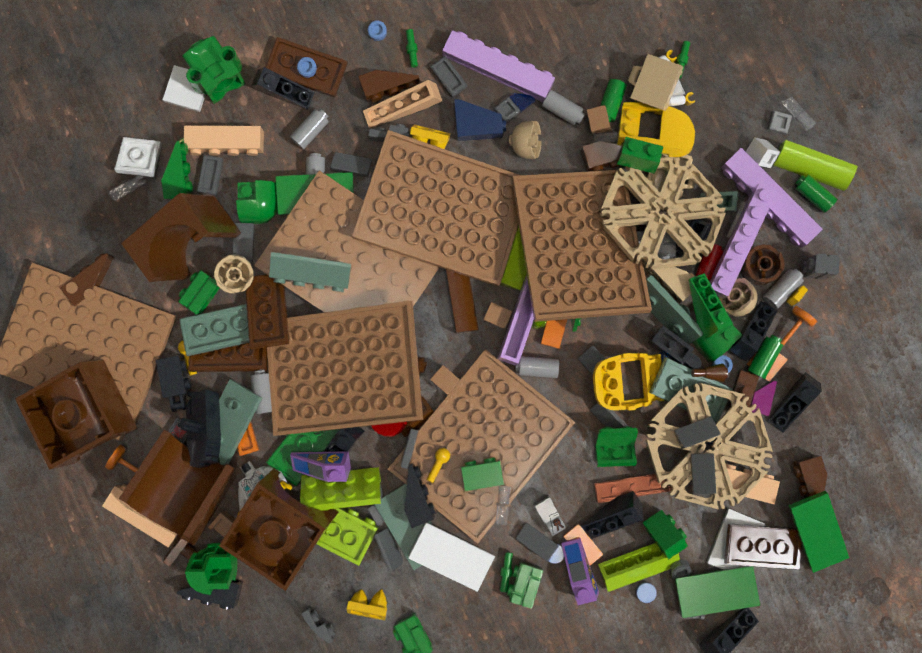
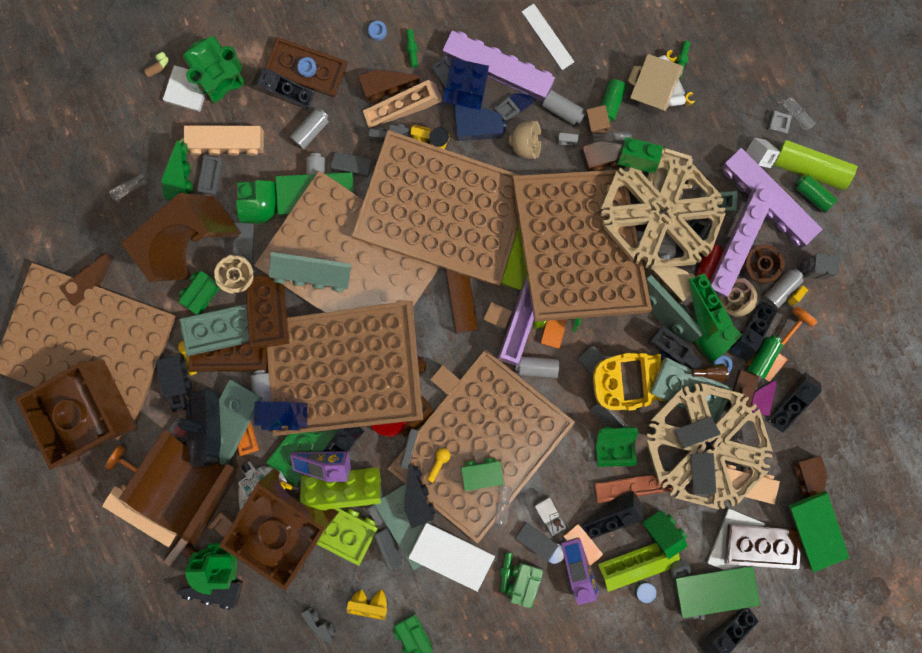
(138, 157): white tile -> none
(157, 67): none -> arm
(278, 414): none -> clear blue slope
(439, 136): none -> black tile
(466, 83): none -> clear blue brick
(548, 36): none -> white sticker
(567, 139): none -> light grey tile
(676, 128): yellow slope -> none

